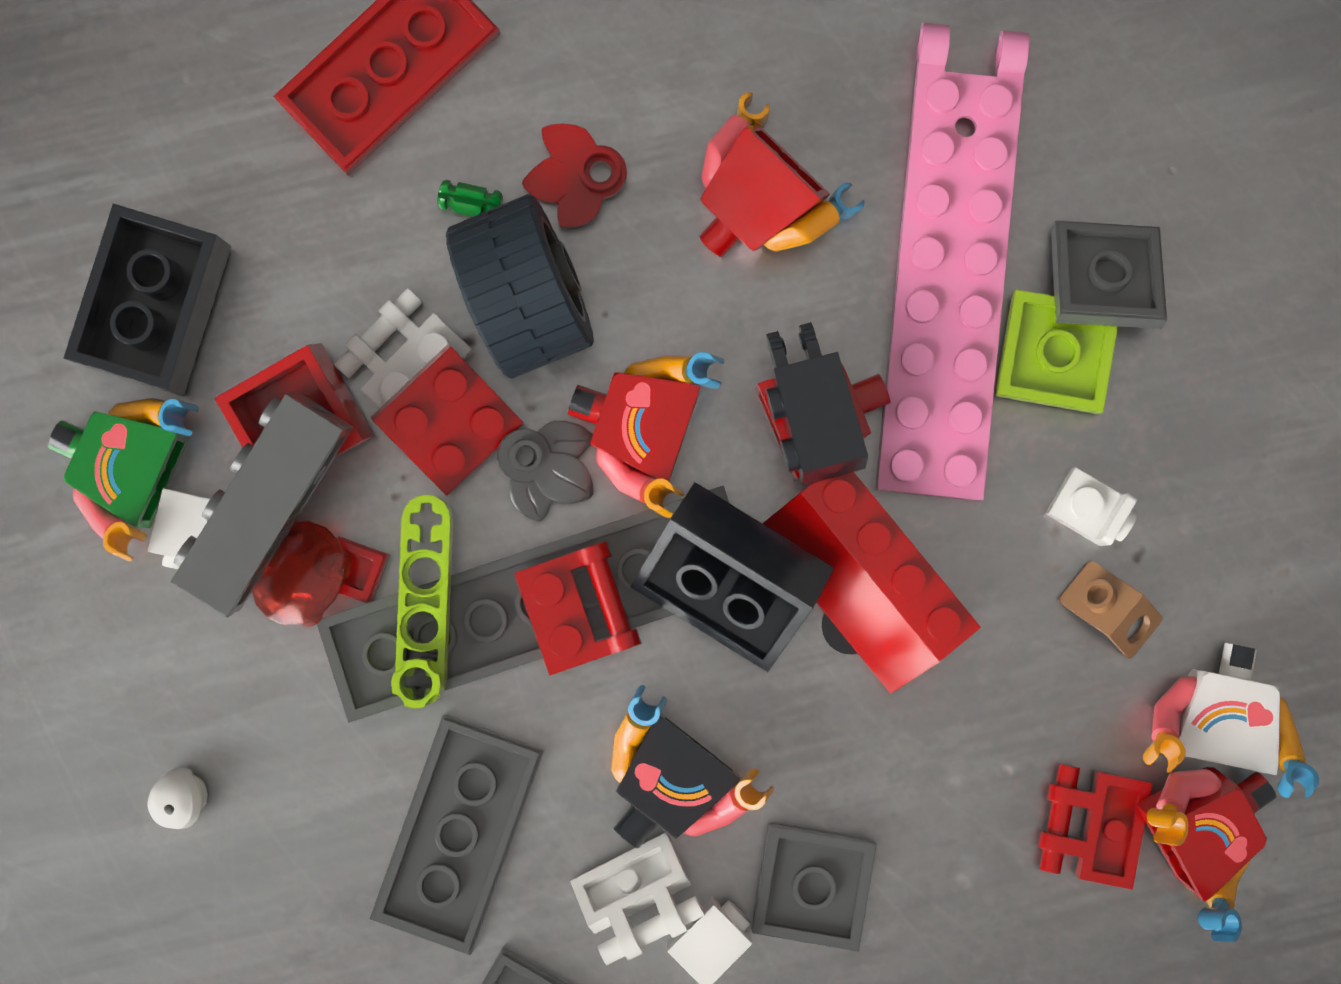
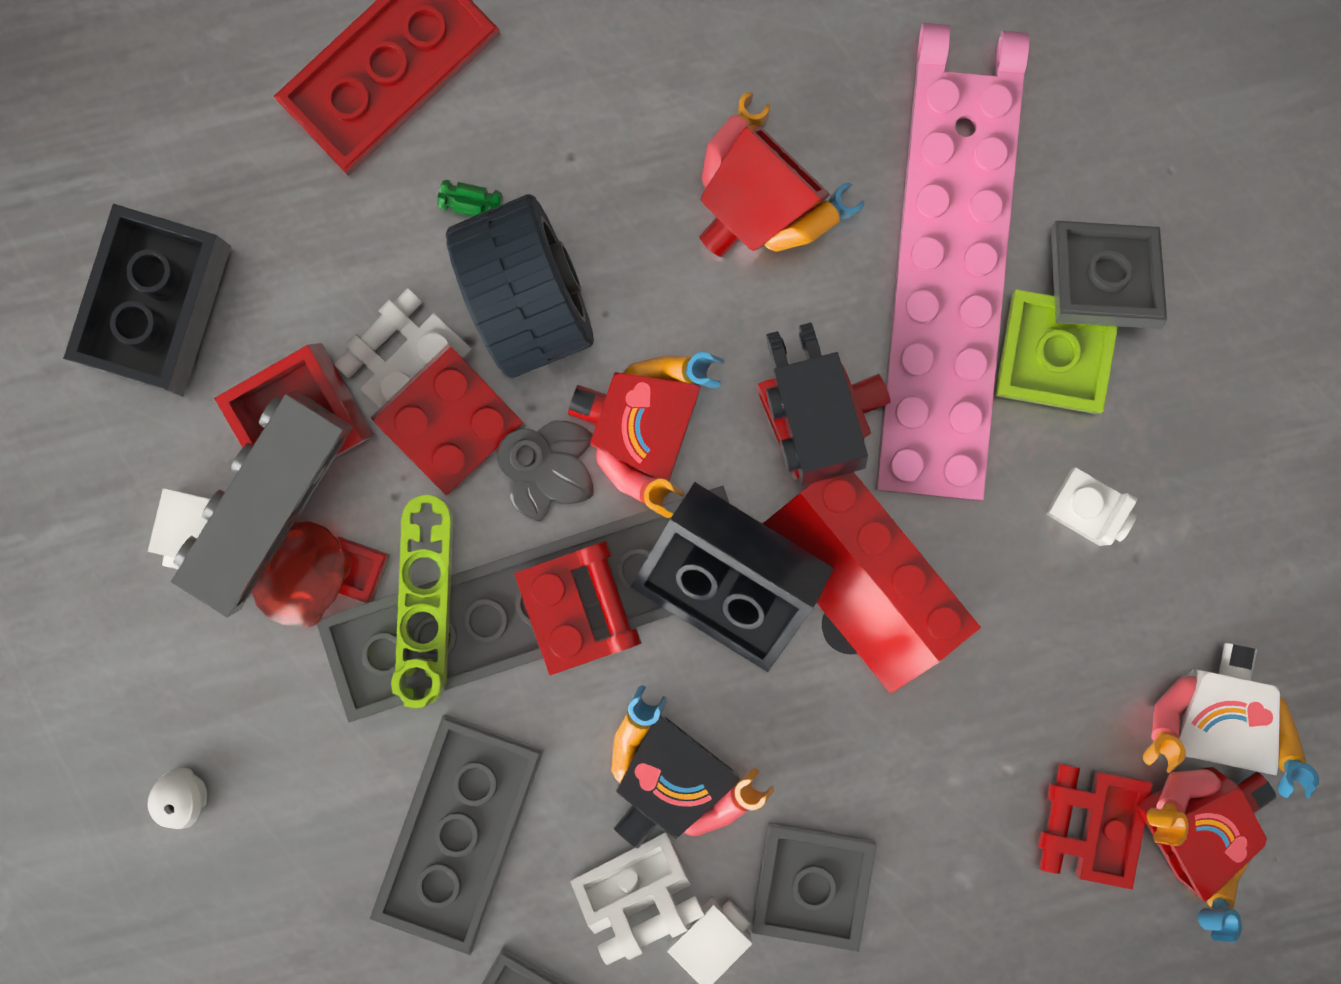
(123, 465): torso -> none
(567, 174): red plate -> none
(1111, 607): medium nougat bracket -> none

